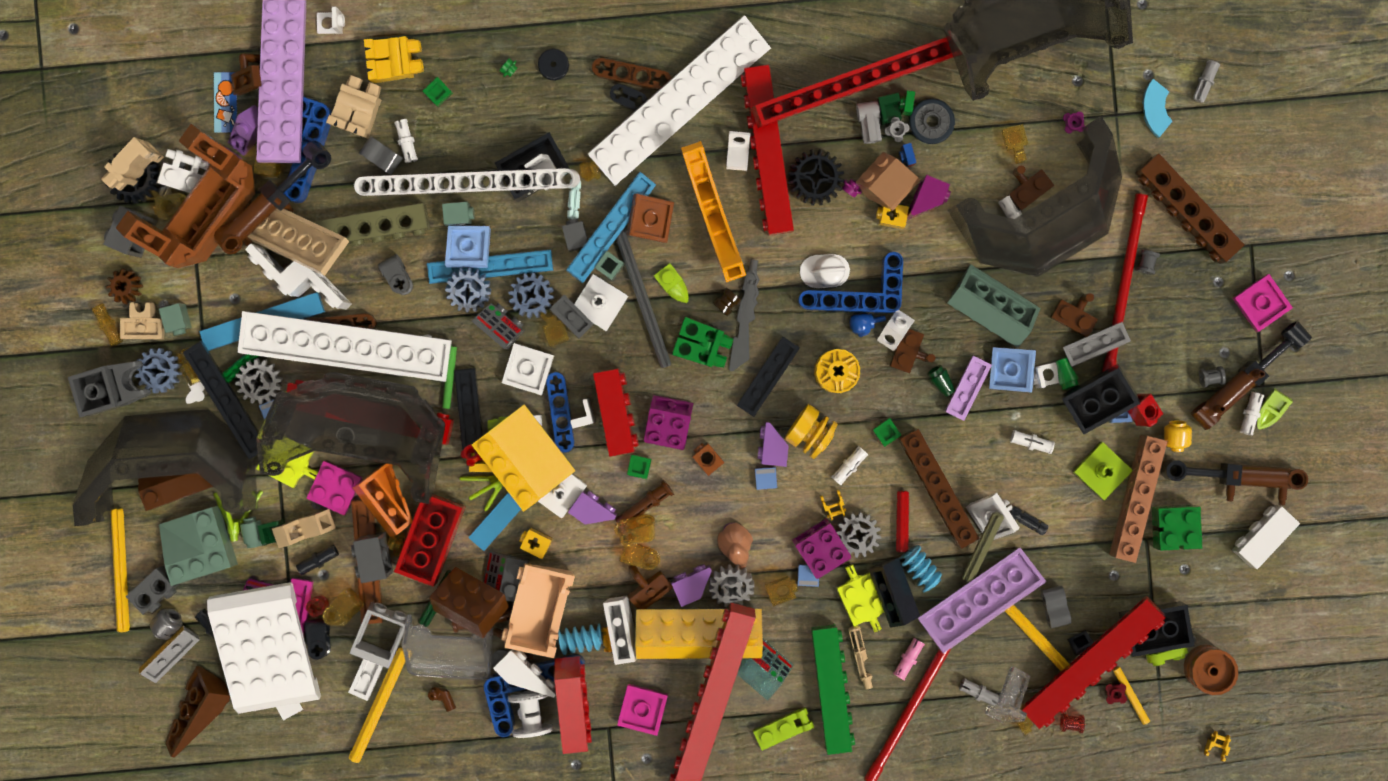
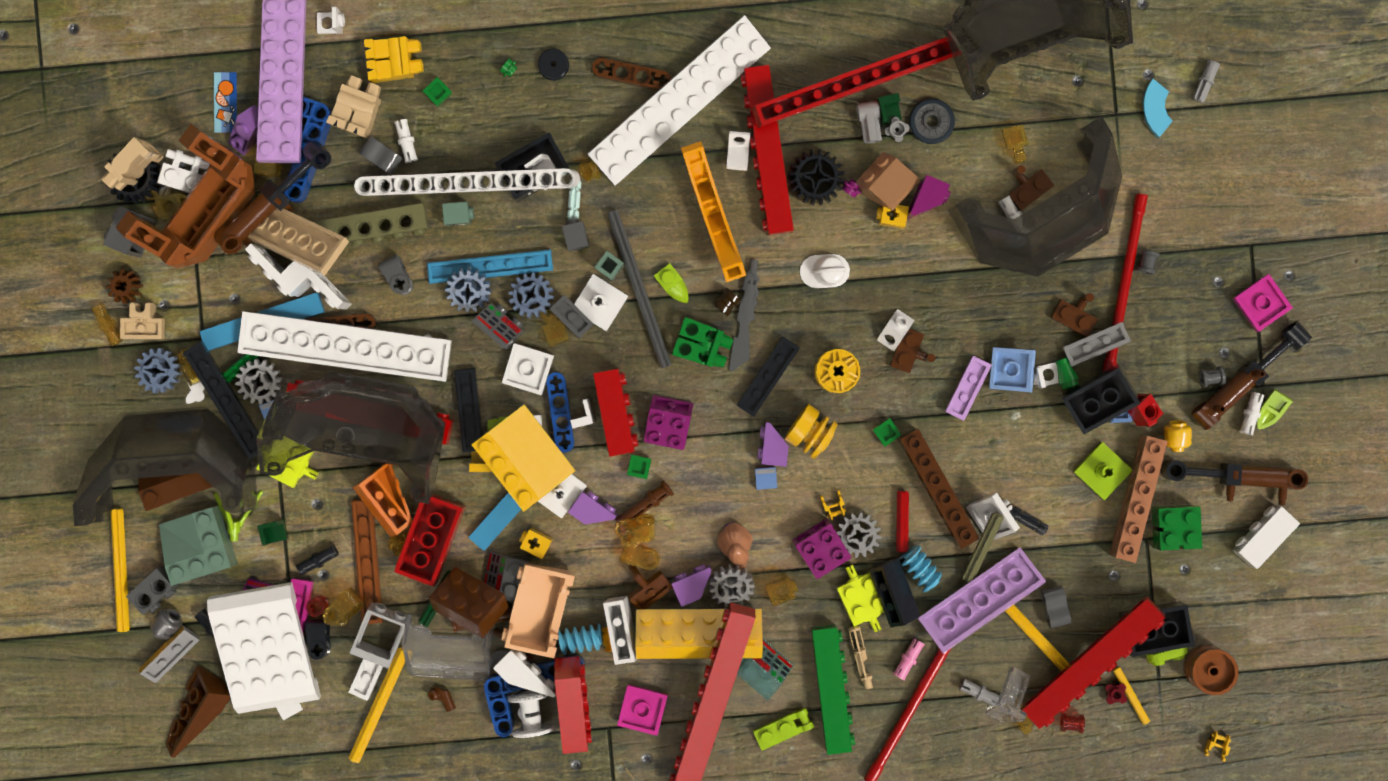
(106, 388): dark grey brick -> none
(175, 319): sand green brick -> none
(248, 77): reddish brown plate -> none
(250, 532): sand green brick -> none
(303, 528): tan brick -> none
(334, 487): dark pink plate -> none
(372, 557): dark grey brick -> none
(449, 381): bright green bar -> none
(466, 453): red plate -> none
(467, 246): light blue plate -> none
(495, 483): lime plant -> none
(608, 229): dark azure tile -> none
(631, 93): black beam -> none
(650, 218): dark orange tile -> none
(712, 466): dark orange brick -> none
(806, 577): medium blue tile -> none
(849, 465): white pin -> none
(859, 297): blue beam -> none
(863, 323): blue piece -> none
(907, 103): green plate -> none
(907, 155): blue plate -> none
(940, 379): dark green cone -> none
(994, 306): sand green slope -> none
(1032, 442): white pin -> none
(1078, 118): magenta plate -> none
(1080, 642): black slope -> none
(1229, 242): reddish brown brick -> none

